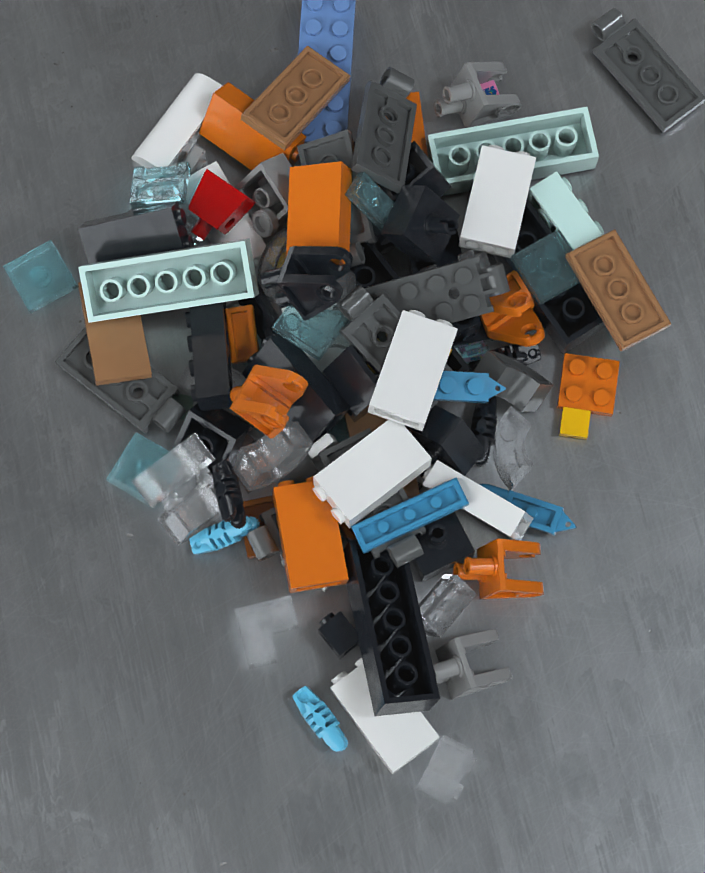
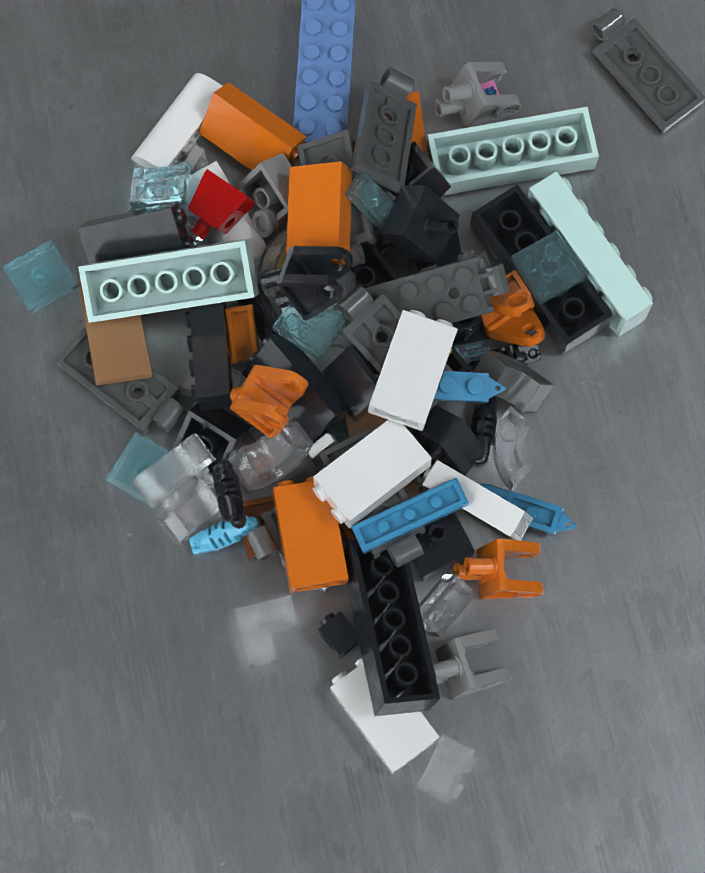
(295, 98): medium nougat tile -> none
(320, 719): medium azure hinge -> none
(497, 201): white brick -> none
(574, 423): yellow tile -> none
(588, 384): orange plate -> none
(618, 290): medium nougat tile -> none

